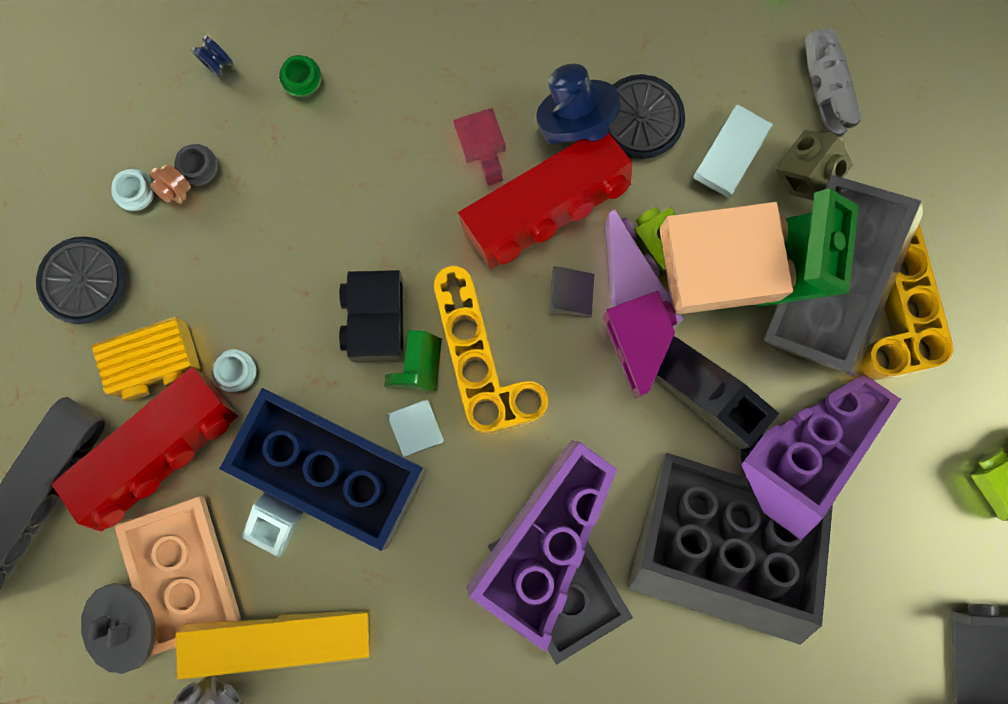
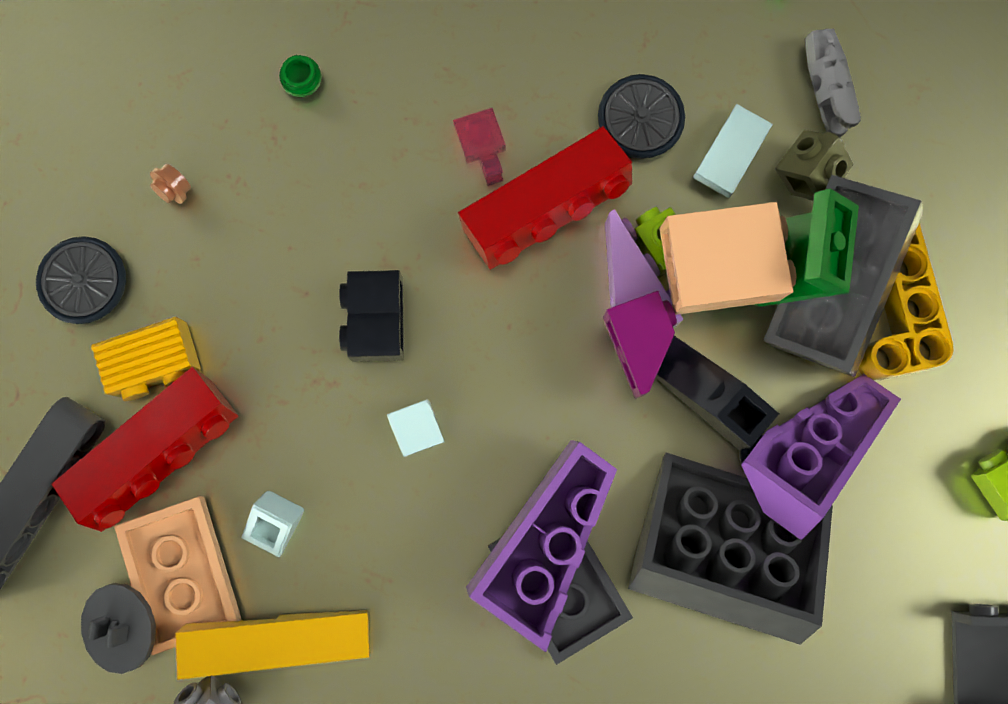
(132, 189): light aqua plate -> none
(196, 164): dark grey plate -> none
(212, 56): dark blue bush -> none
(233, 371): light aqua plate -> none
(323, 469): dark blue brick -> none
(420, 363): green tile -> none
(478, 349): yellow beam -> none
(571, 292): dark grey slope -> none
(577, 106): dark blue plate -> none

